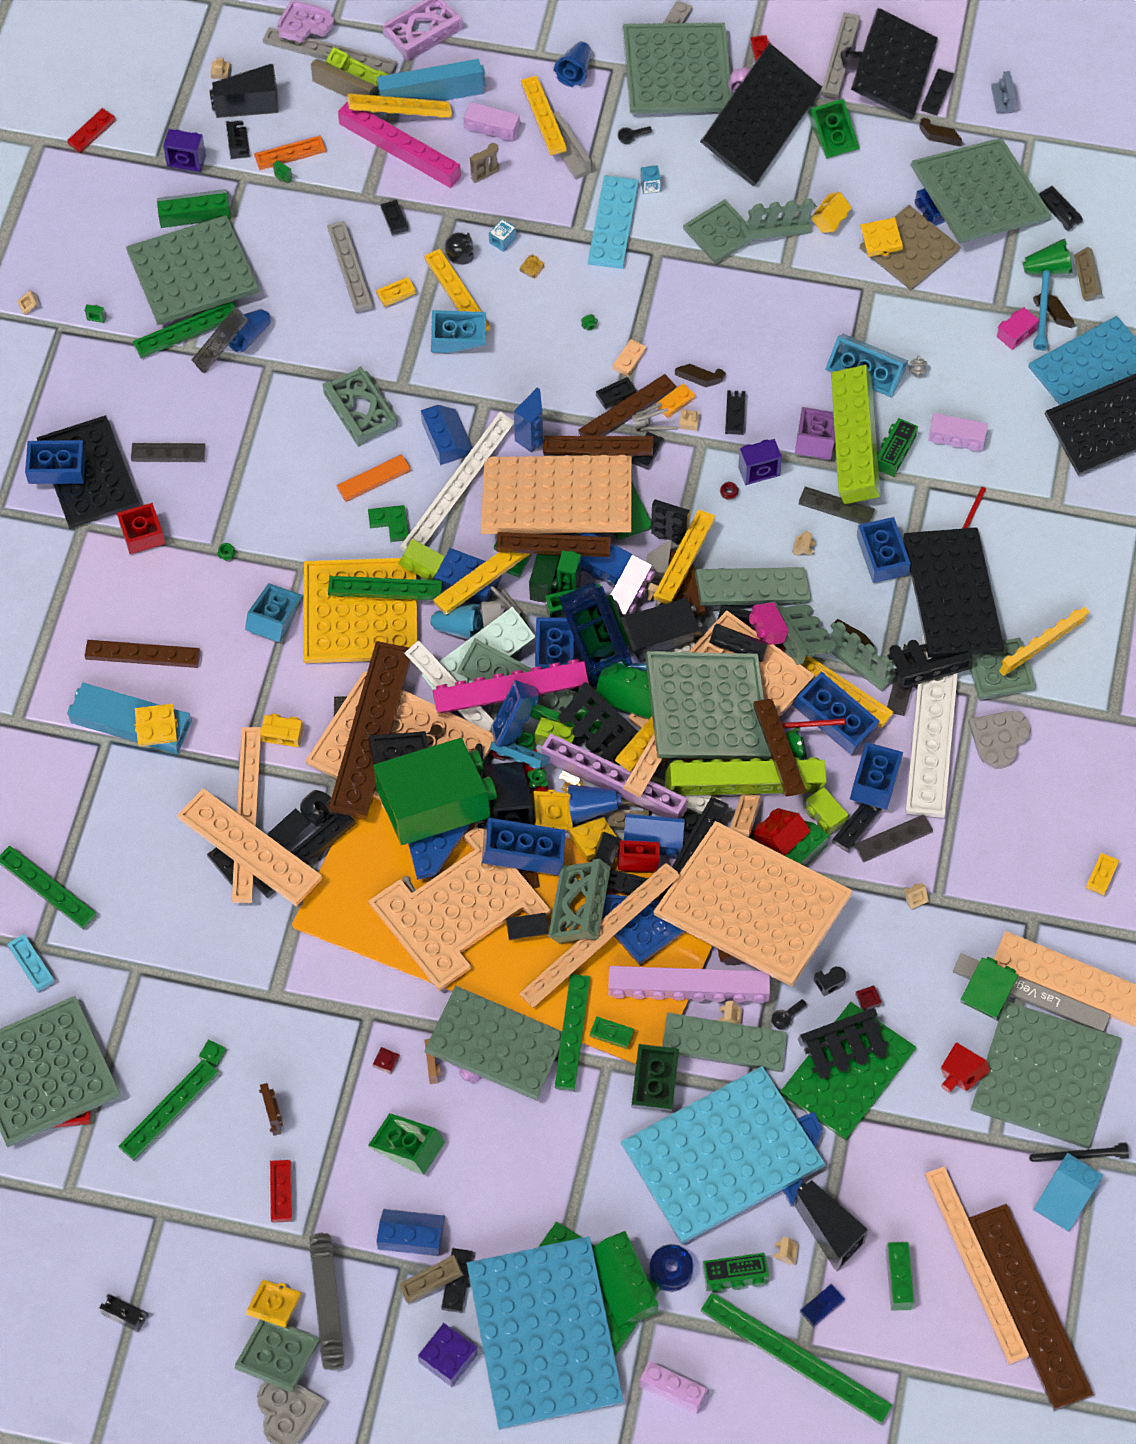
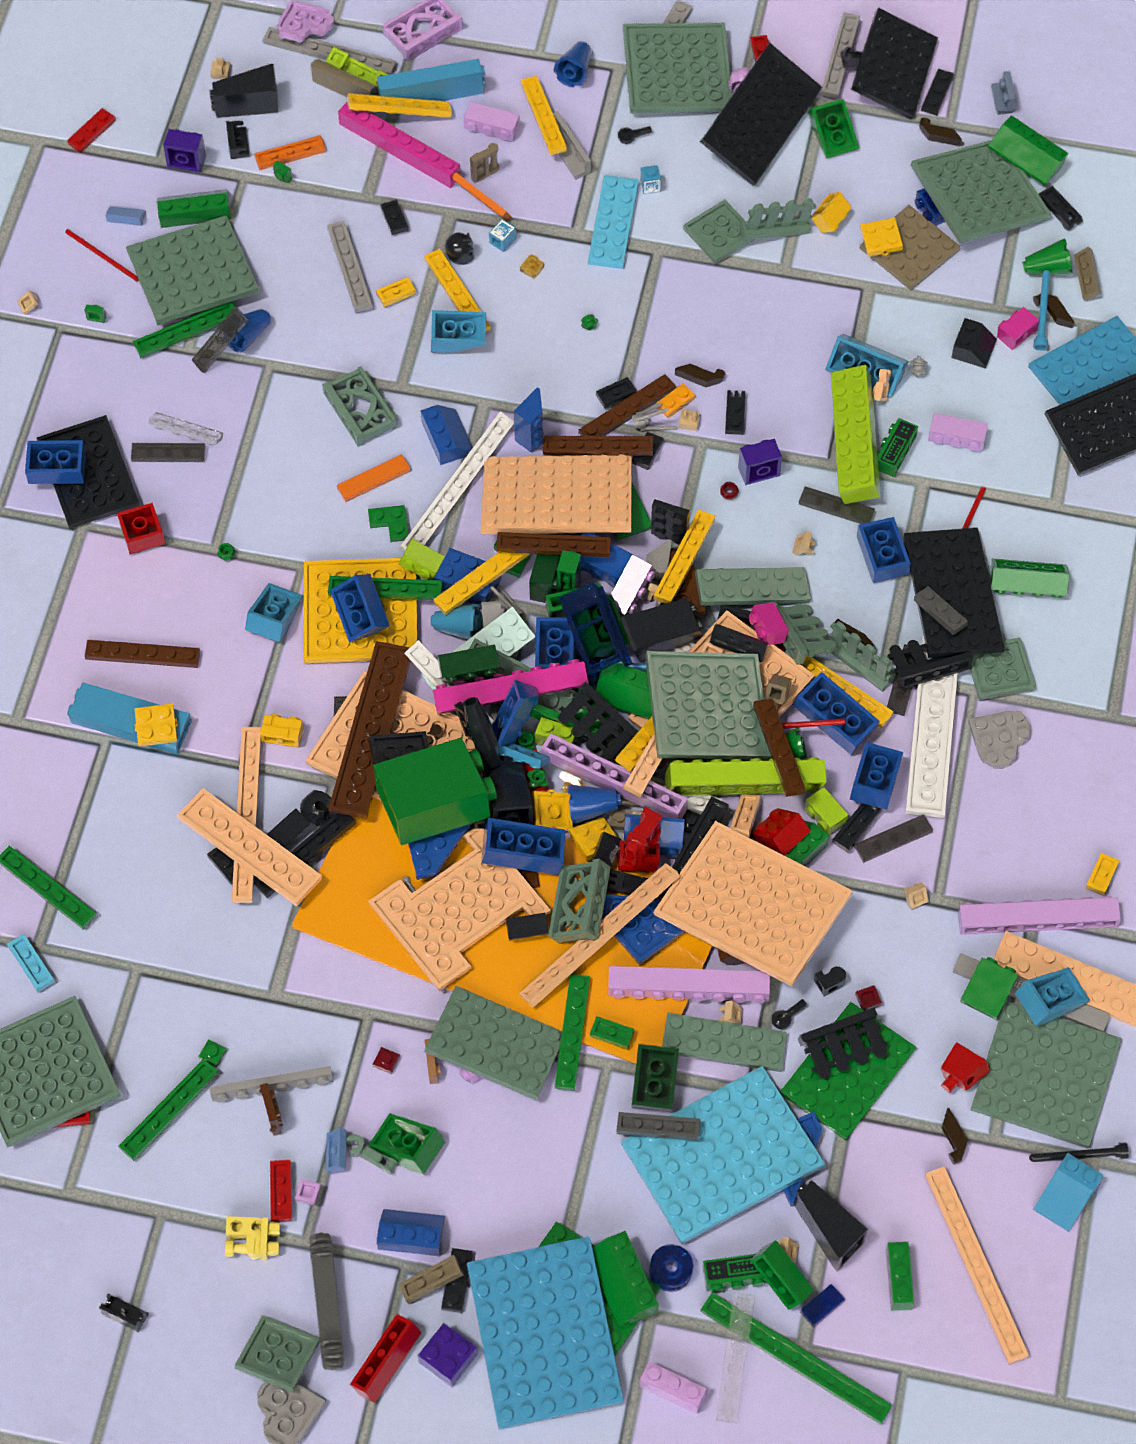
(101, 254): none -> red axle
(125, 215): none -> medium blue slope
(189, 429): none -> clear plate
(256, 1233): none -> light yellow hips
(274, 1303): yellow plate -> none
(279, 1083): none -> light grey plate
(307, 1192): none -> lavender tile
(336, 1150): none -> medium blue plate
(359, 607): none -> blue slope
(370, 1154): none -> sand green piece
(385, 1358): none -> red brick
(468, 664): none -> dark green brick
(479, 730): none -> black plate
(481, 196): none -> orange tile
(629, 357): light nougat plate -> none
(643, 835): none -> red hips
(658, 1126): none -> dark grey plate
(735, 1357): none -> clear plate
(778, 688): none -> dark tan brick
(782, 1275): none -> green brick
(815, 433): medium lavender slope -> none
(881, 389): none -> light nougat plate
(940, 610): none -> dark grey plate
(955, 1137): none -> dark brown piece
(974, 344): none -> black slope
(1028, 150): none -> green slope
(1029, 577): none -> slope
(1030, 1308): reddish brown plate -> none
(1039, 915): none -> lavender brick
(1048, 637): yellow plate -> none
(1051, 996): none -> dark azure slope

